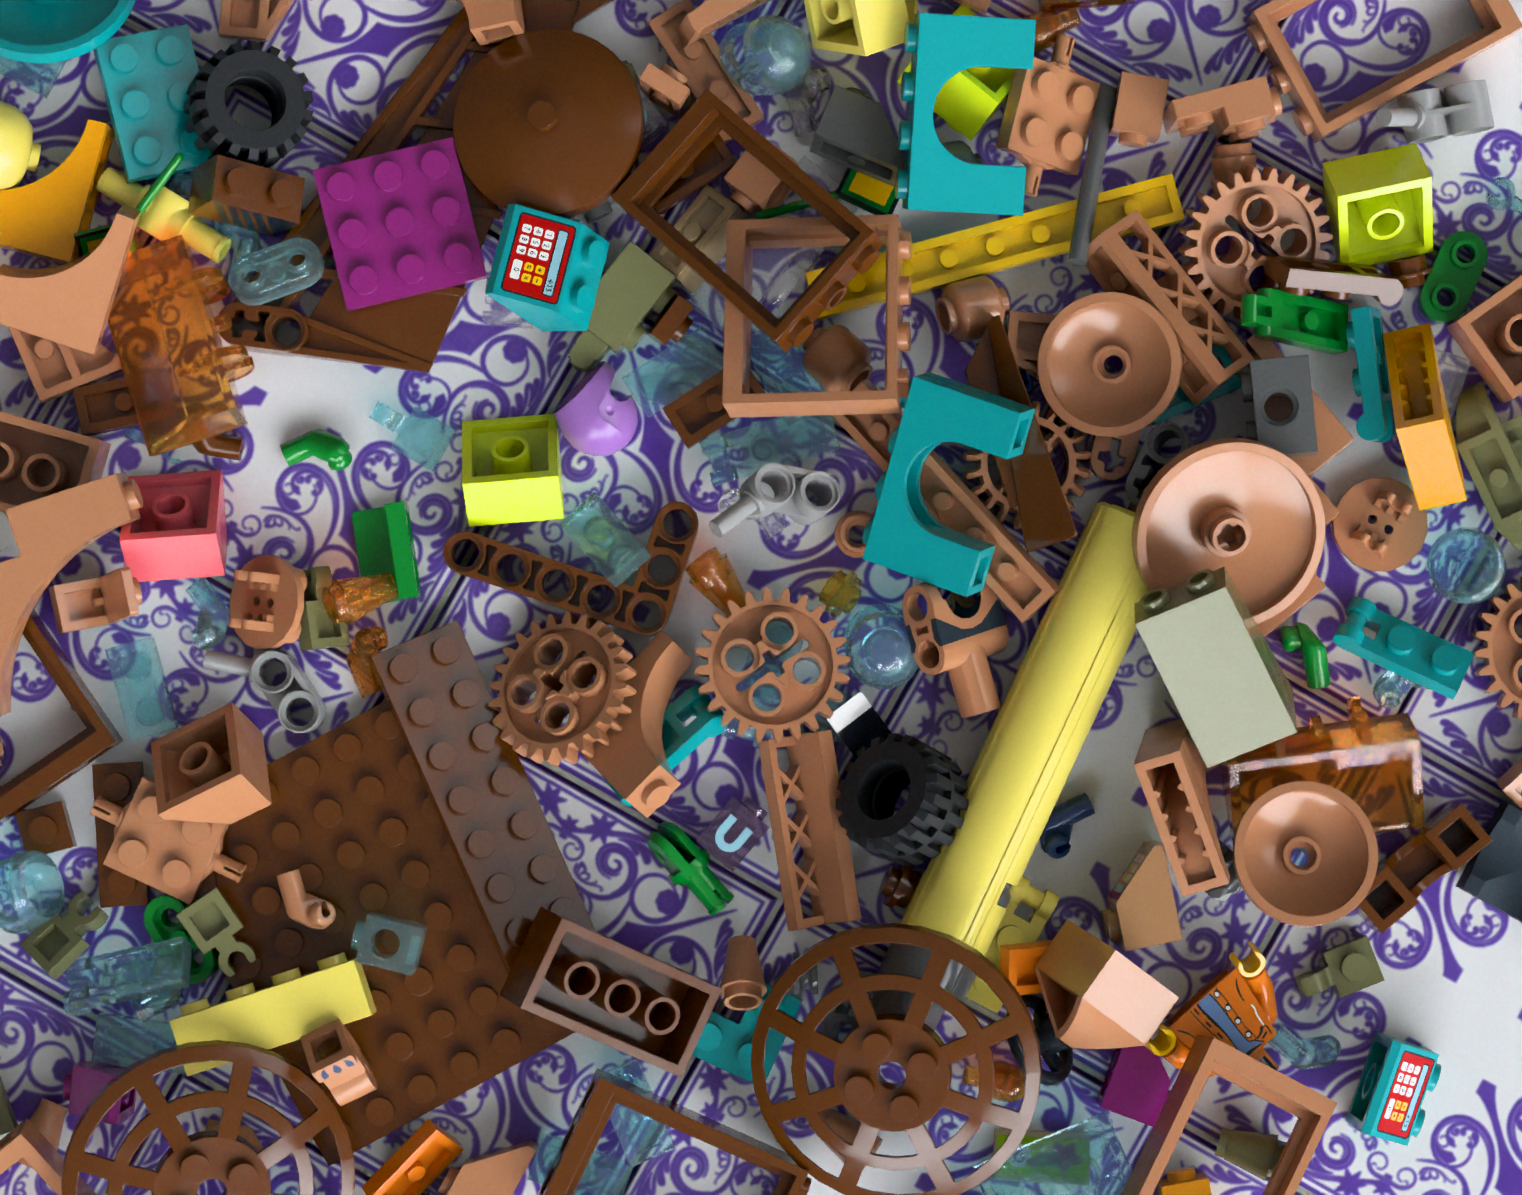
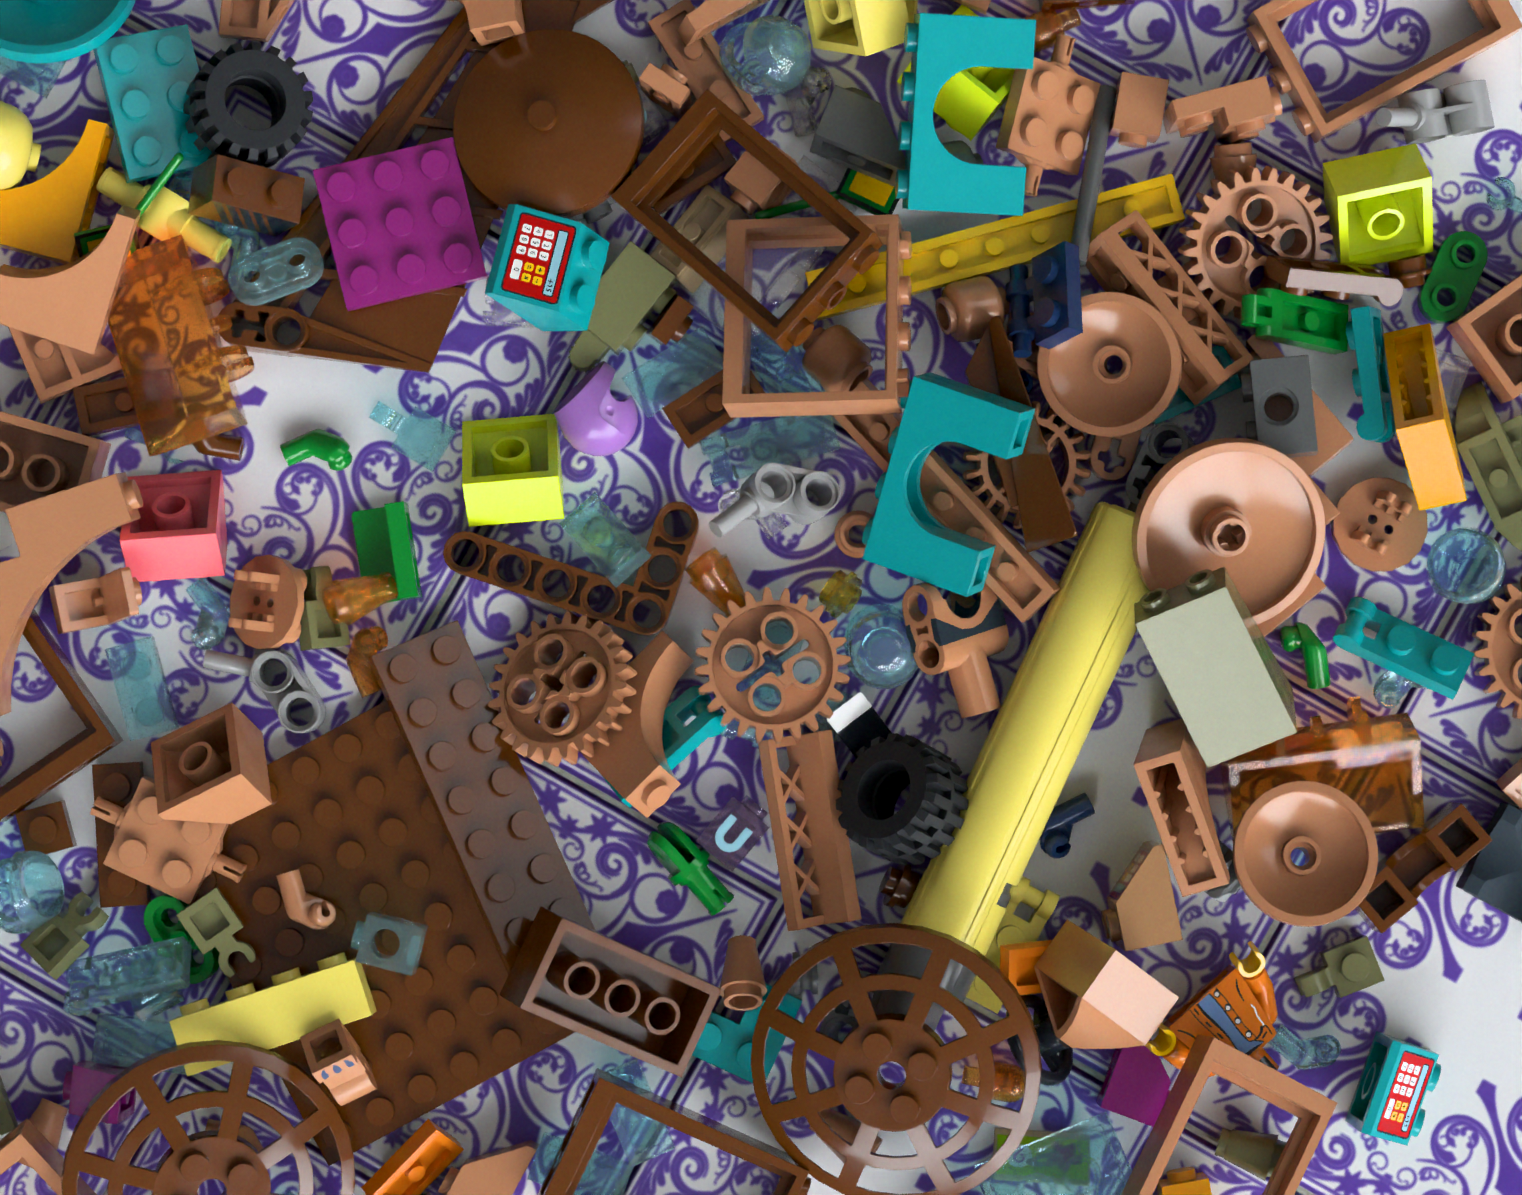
(1056, 299): none -> dark blue plate

